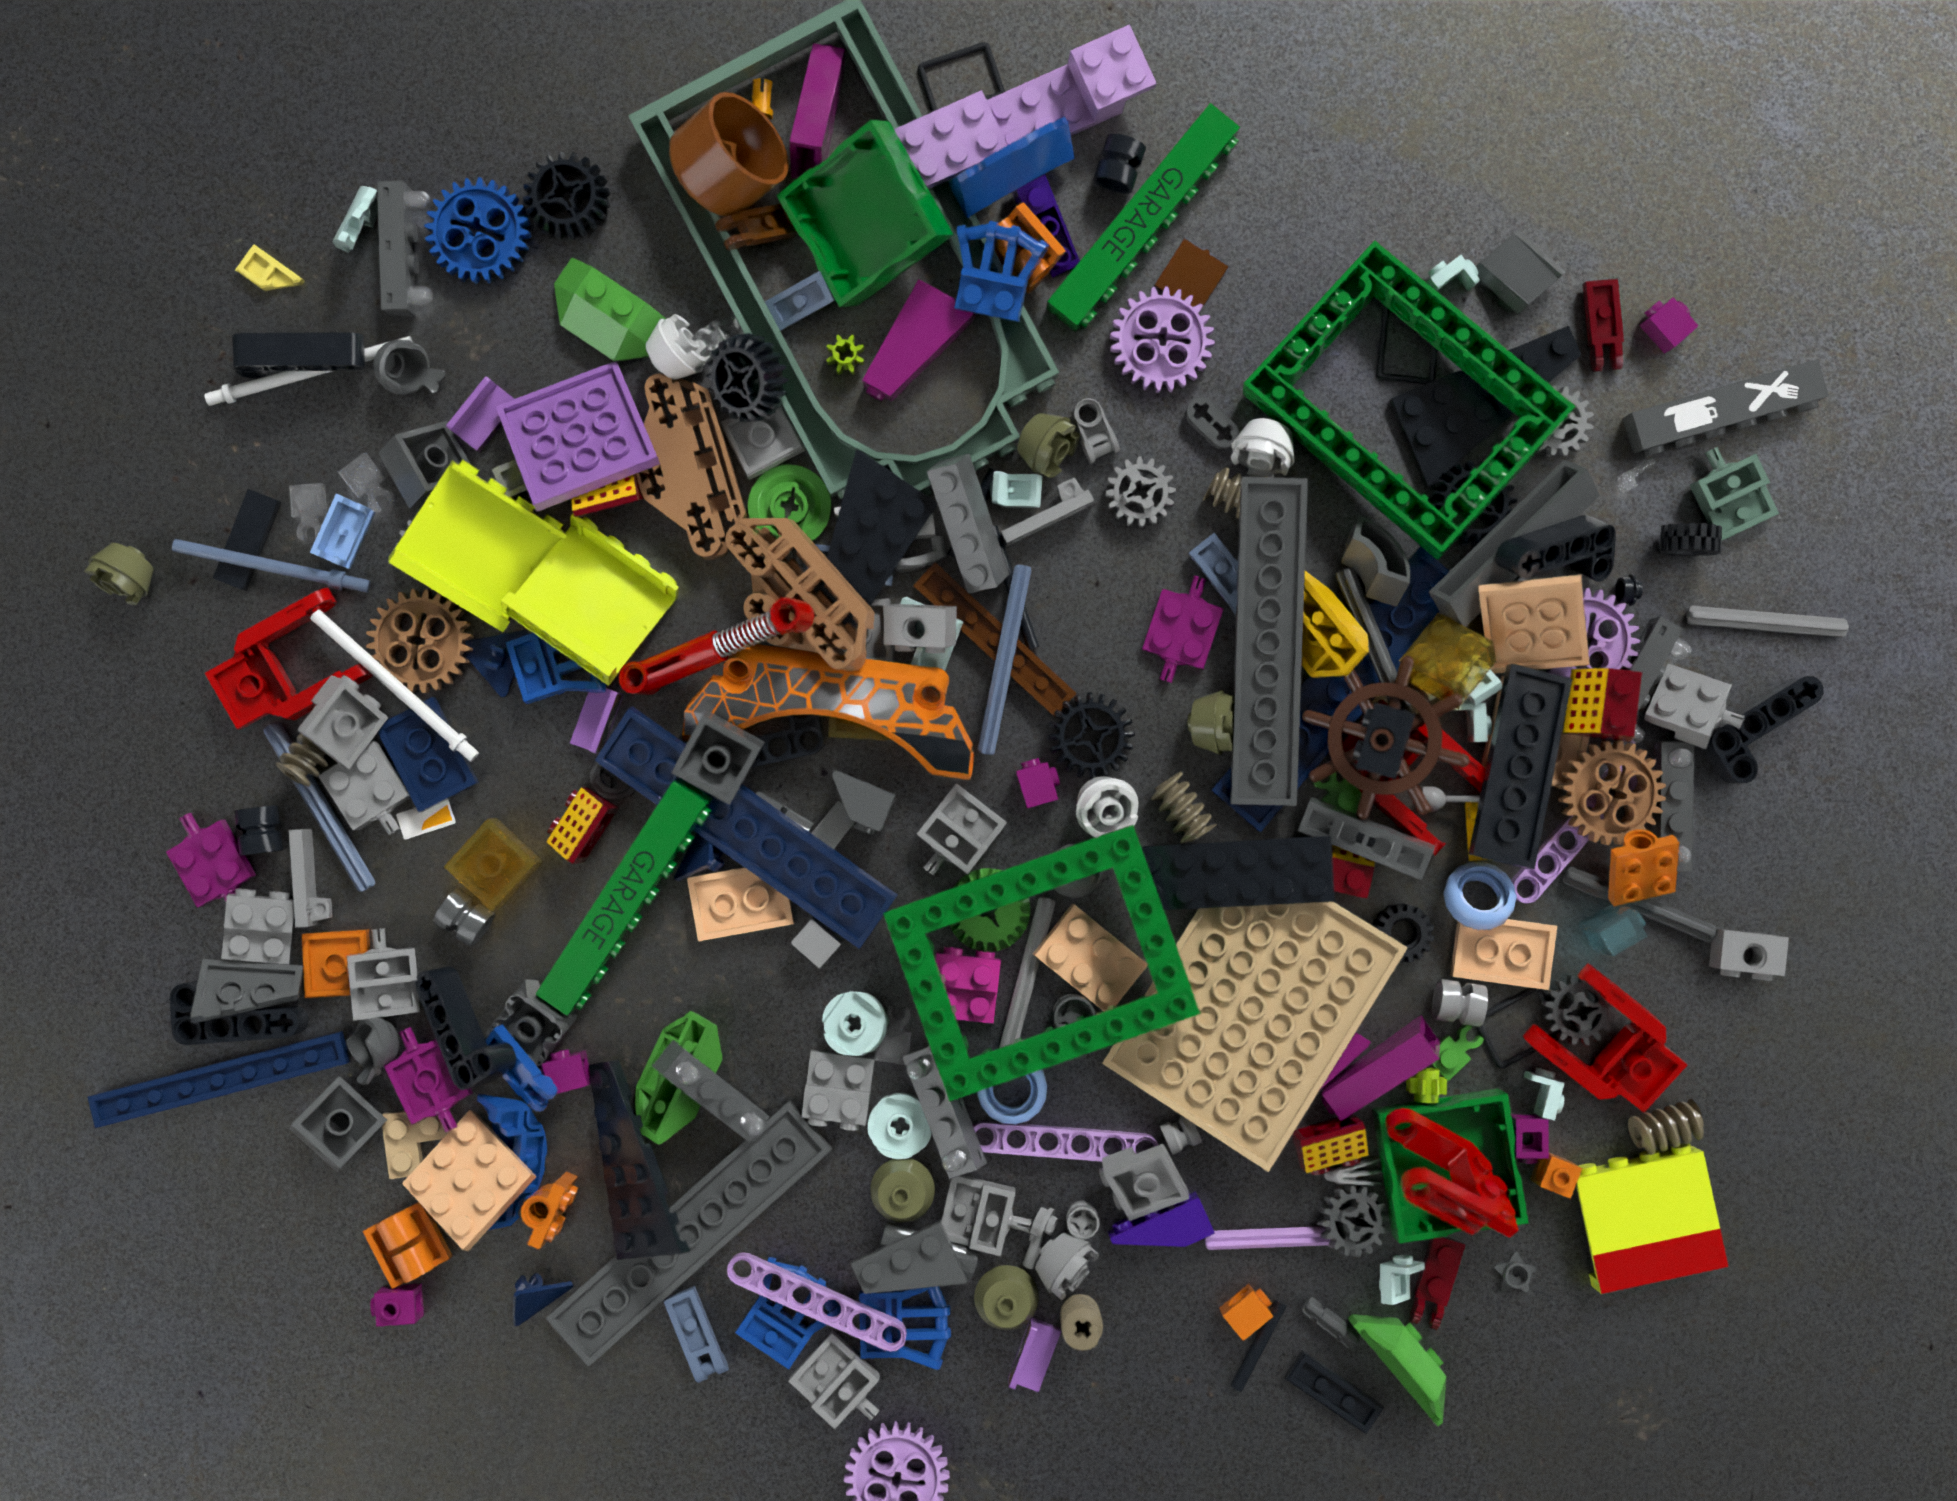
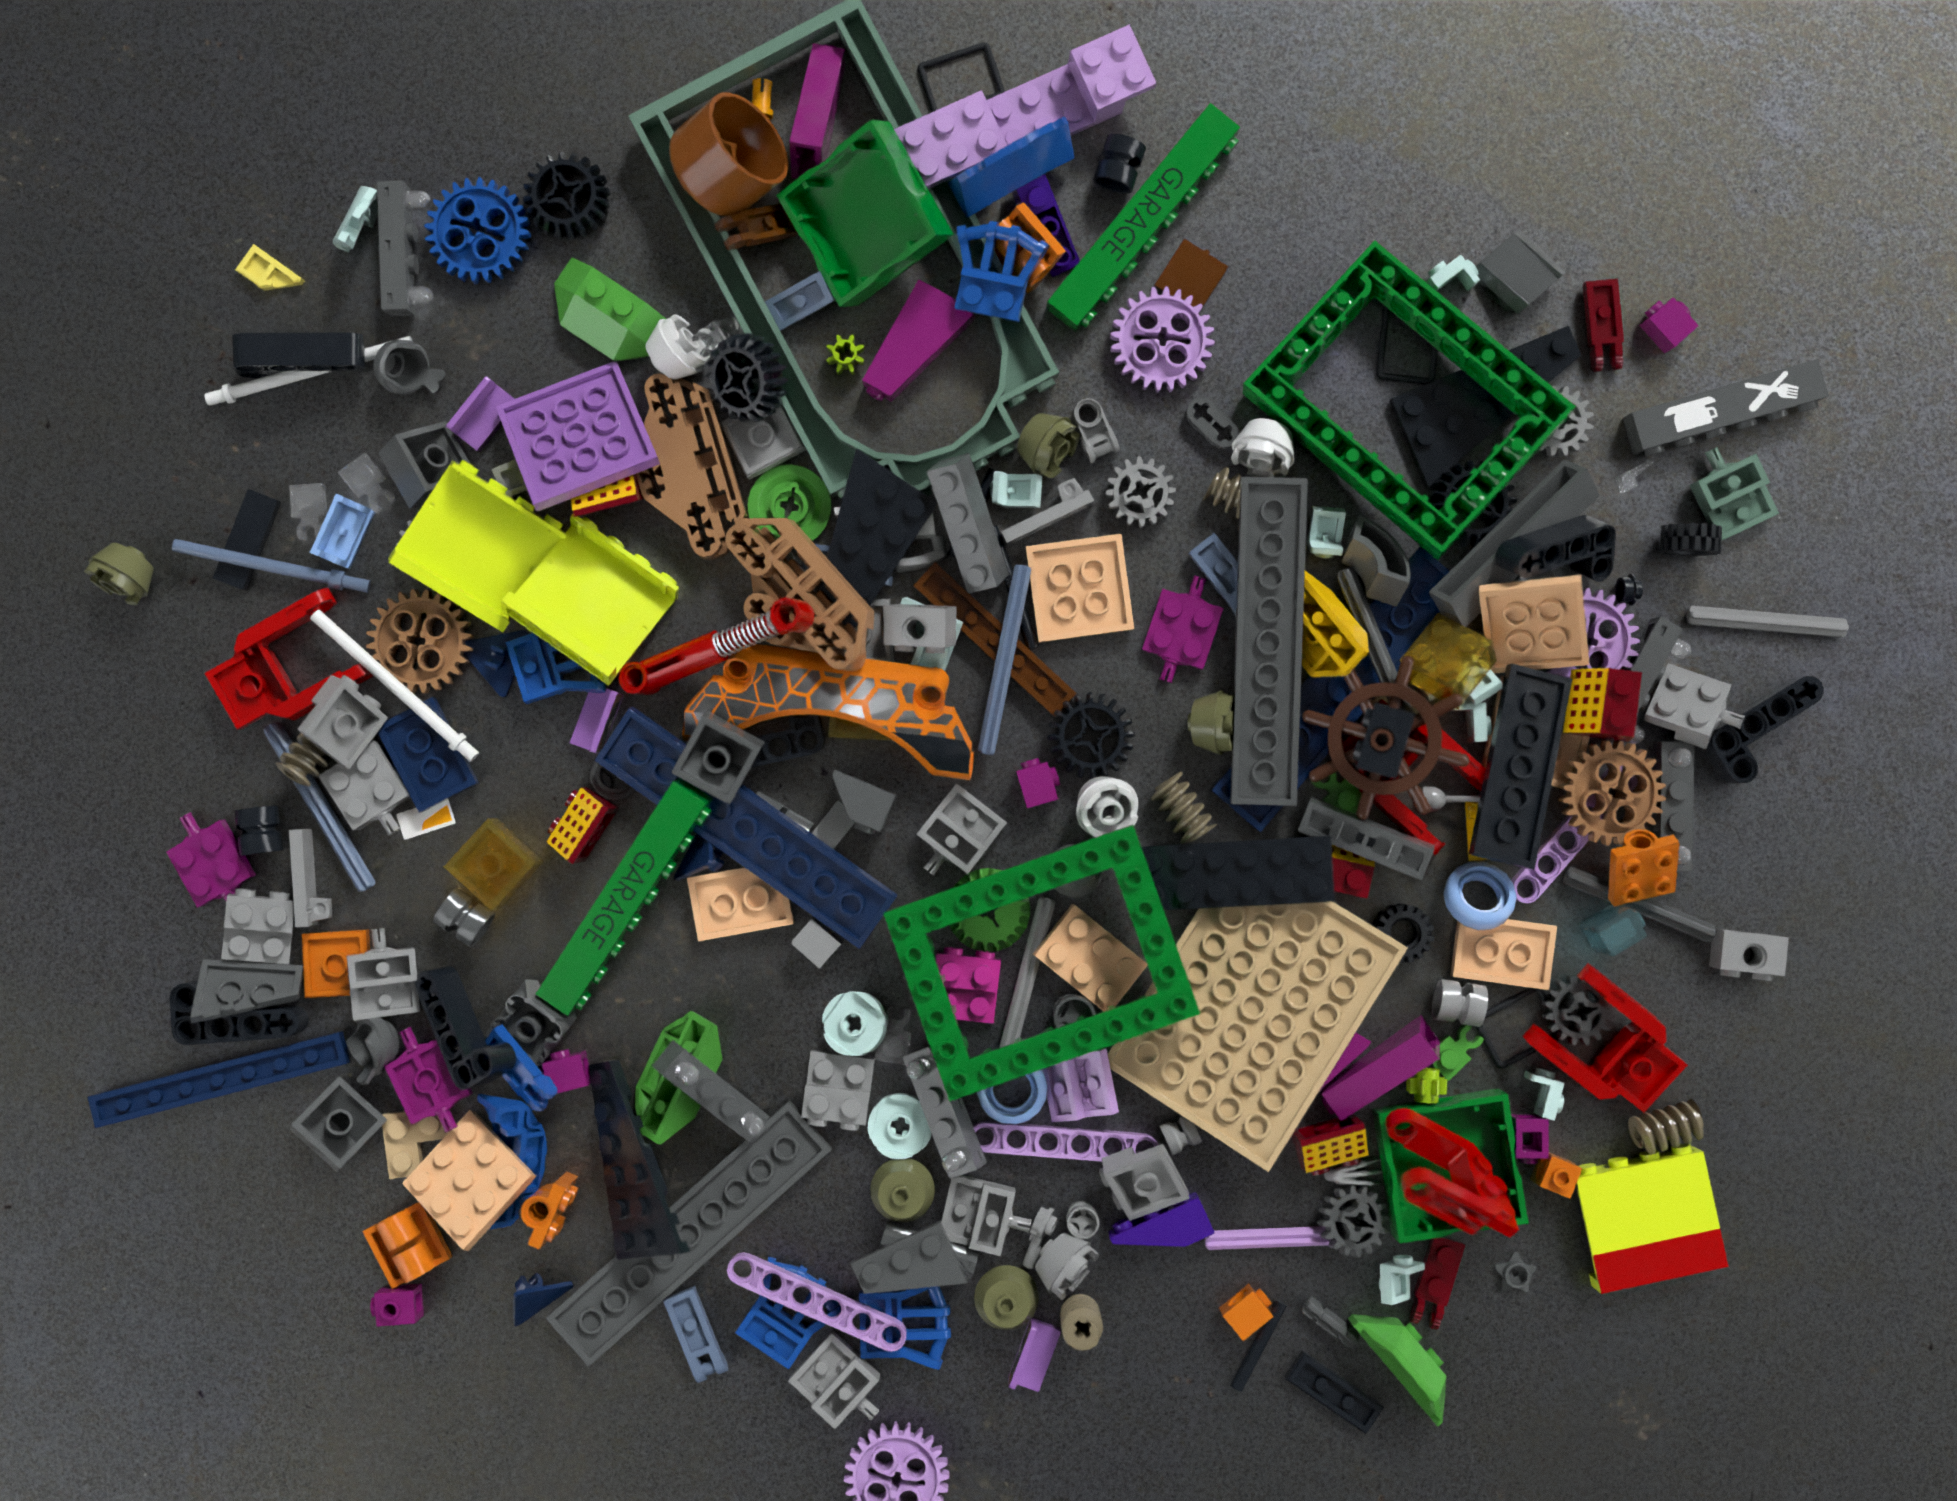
(1080, 588): none -> light nougat plate
(1081, 1087): none -> lavender slope
(1326, 531): none -> light aqua bracket

